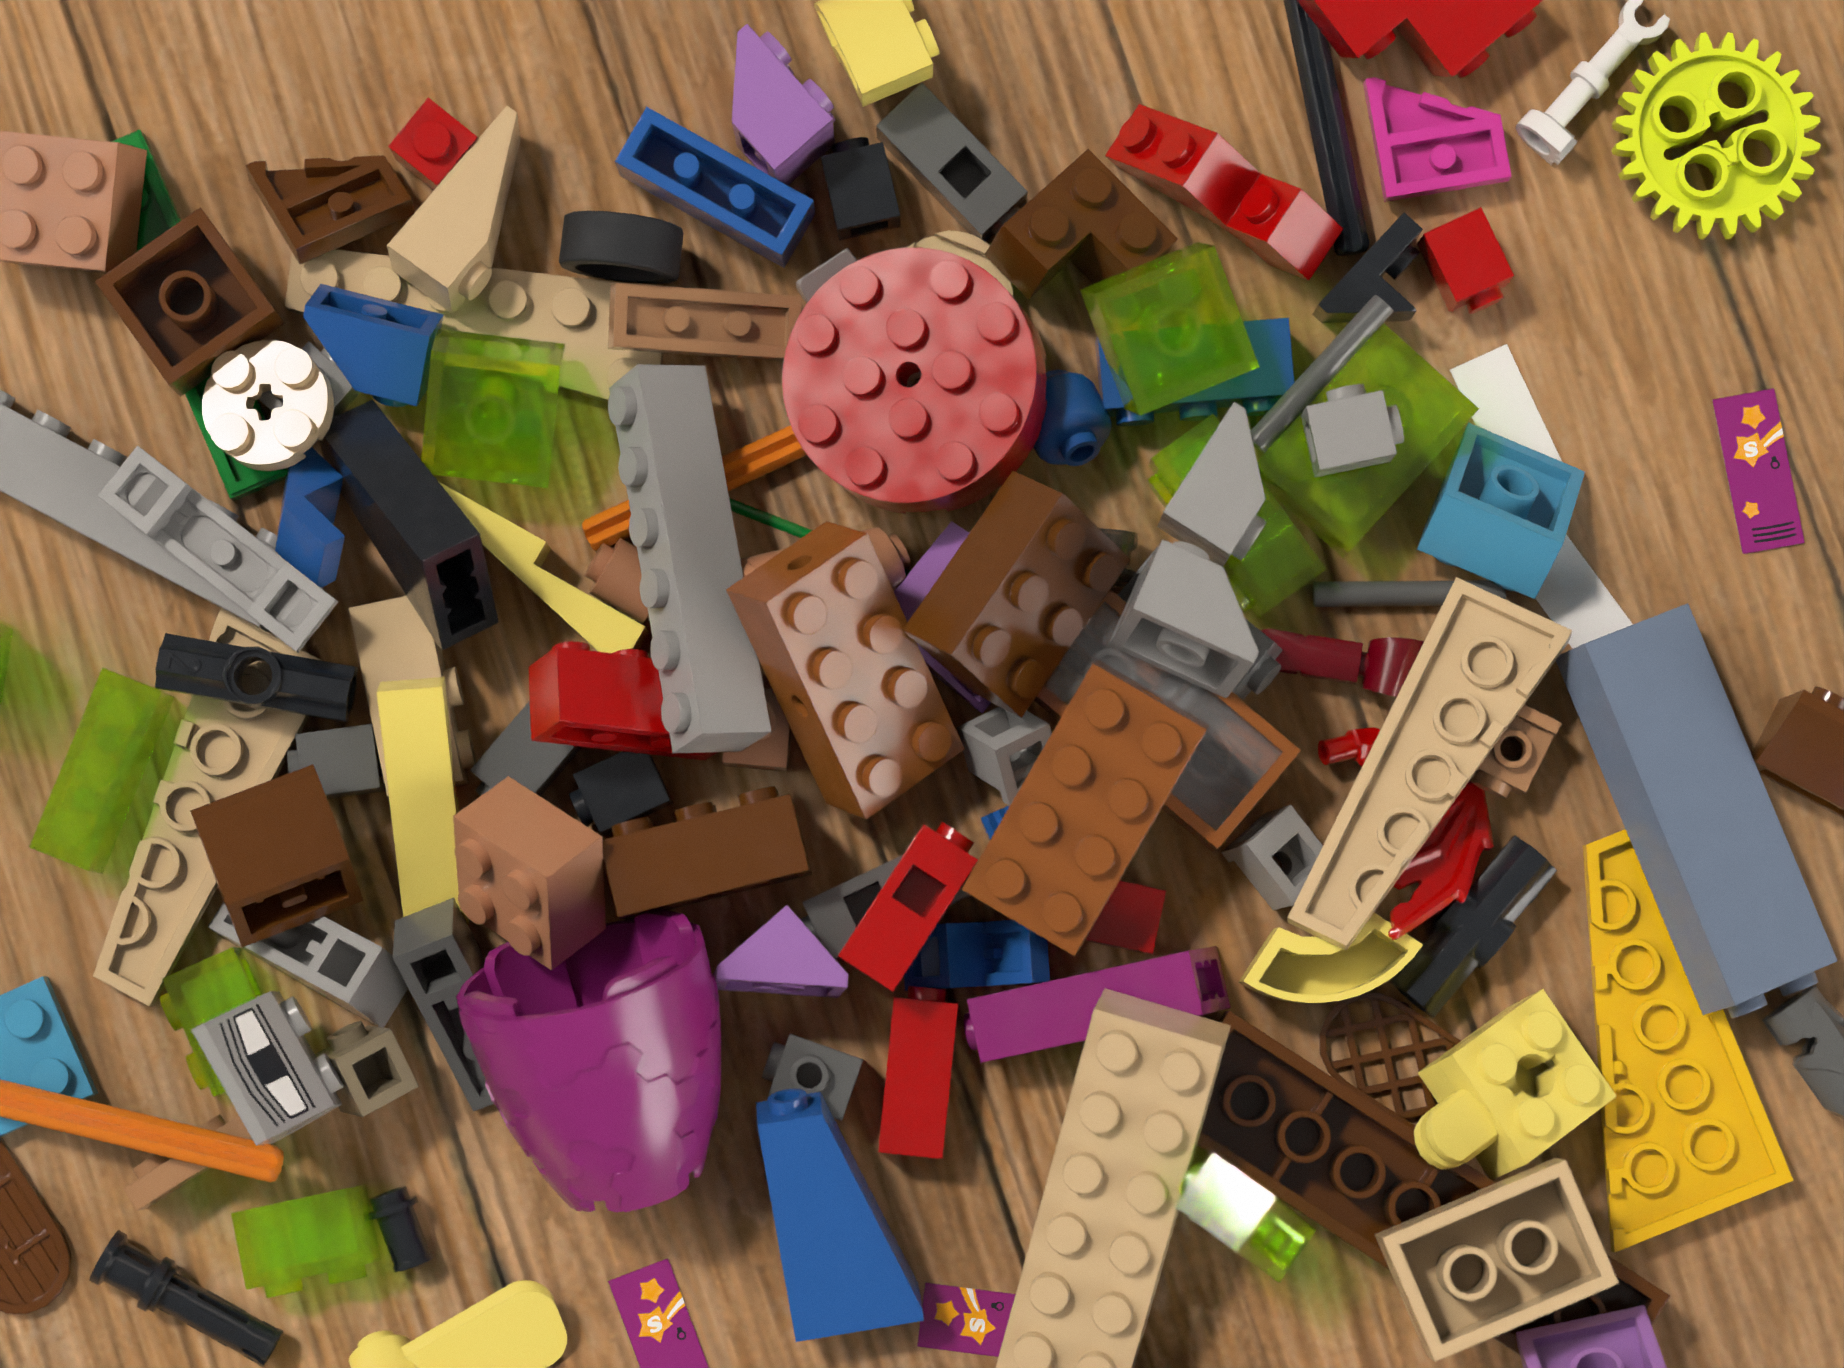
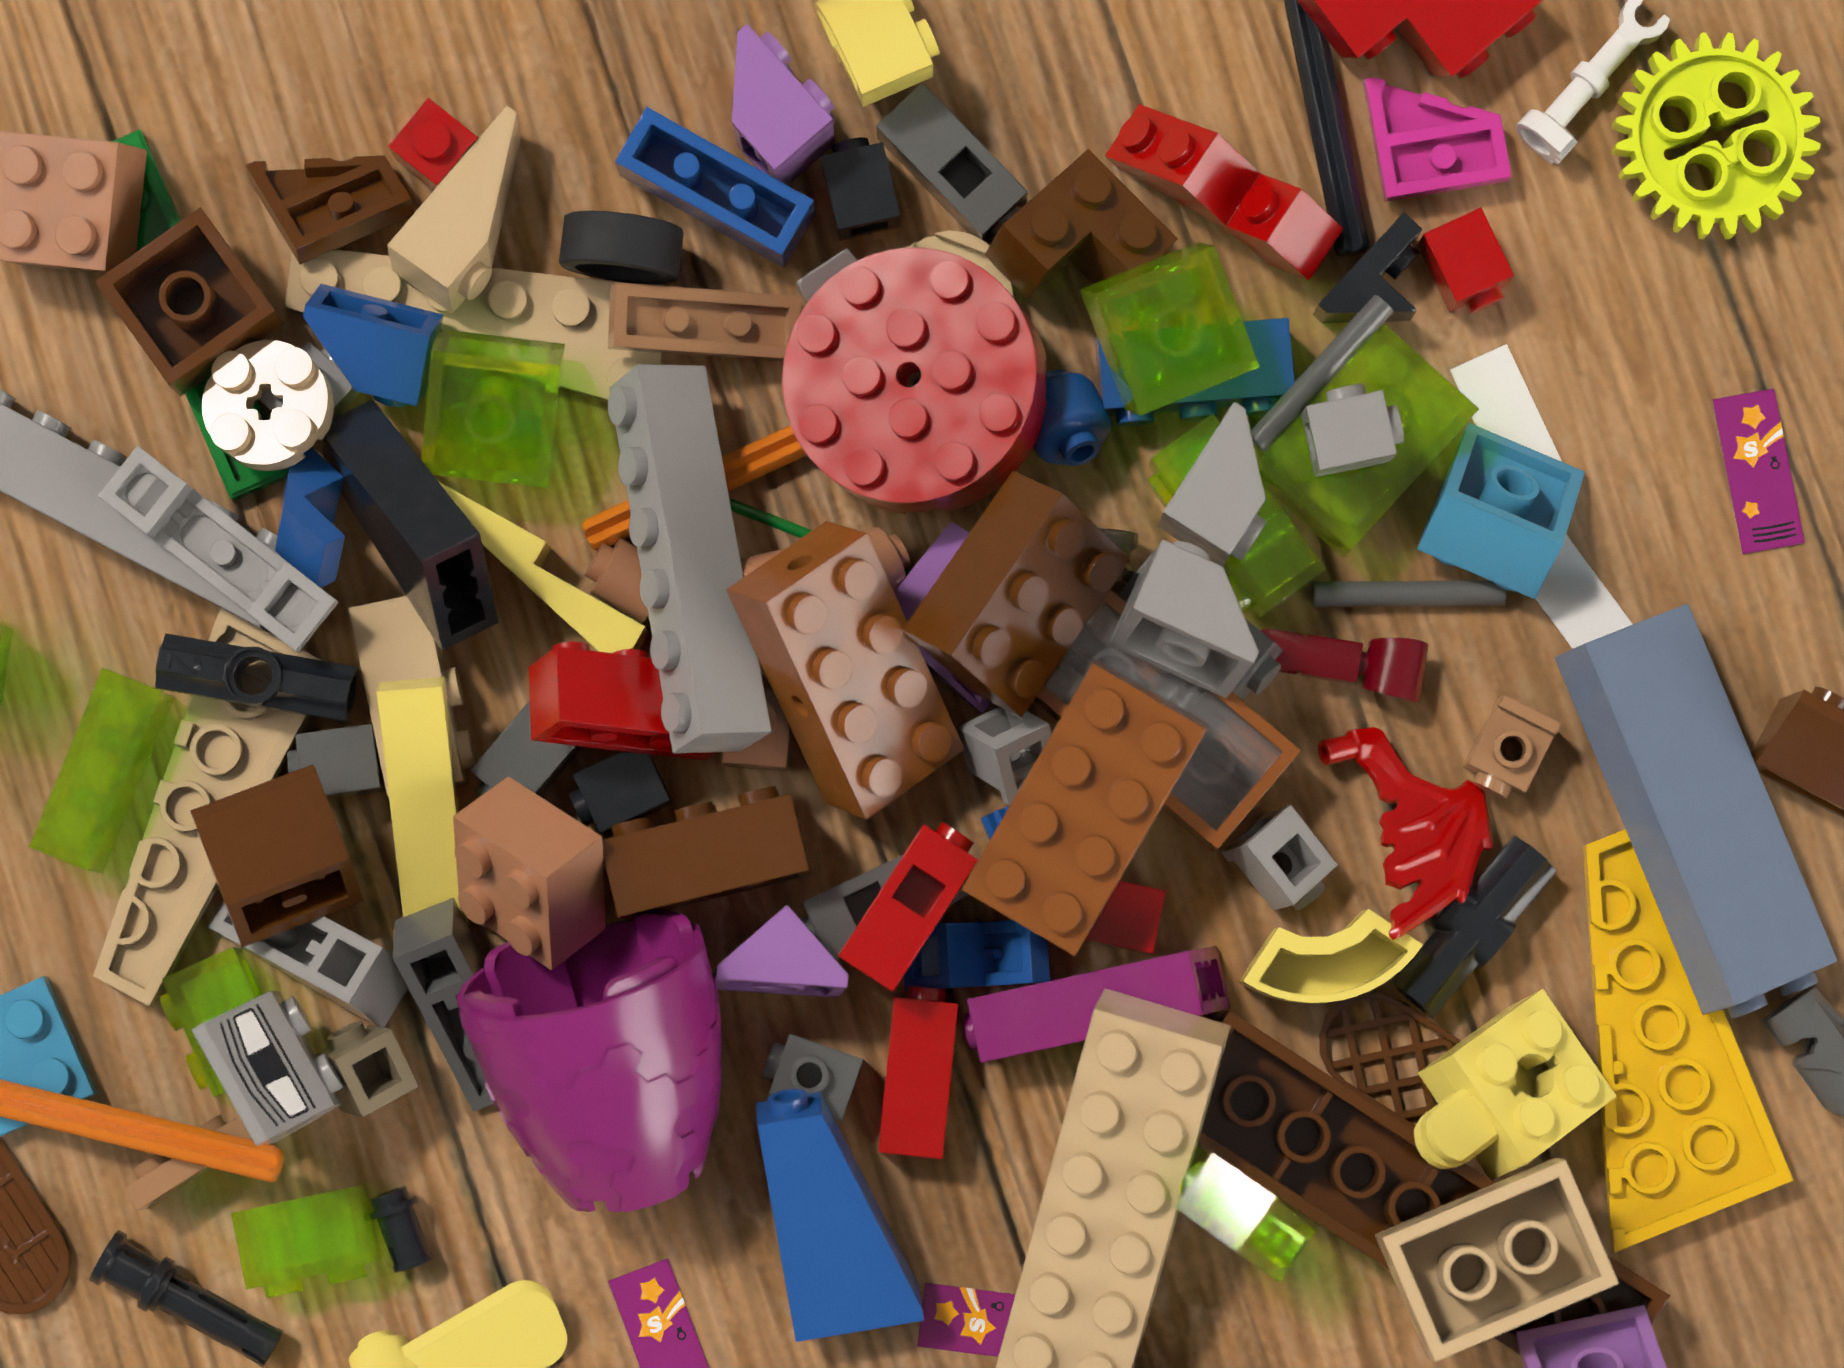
(1447, 718): tan wing -> none

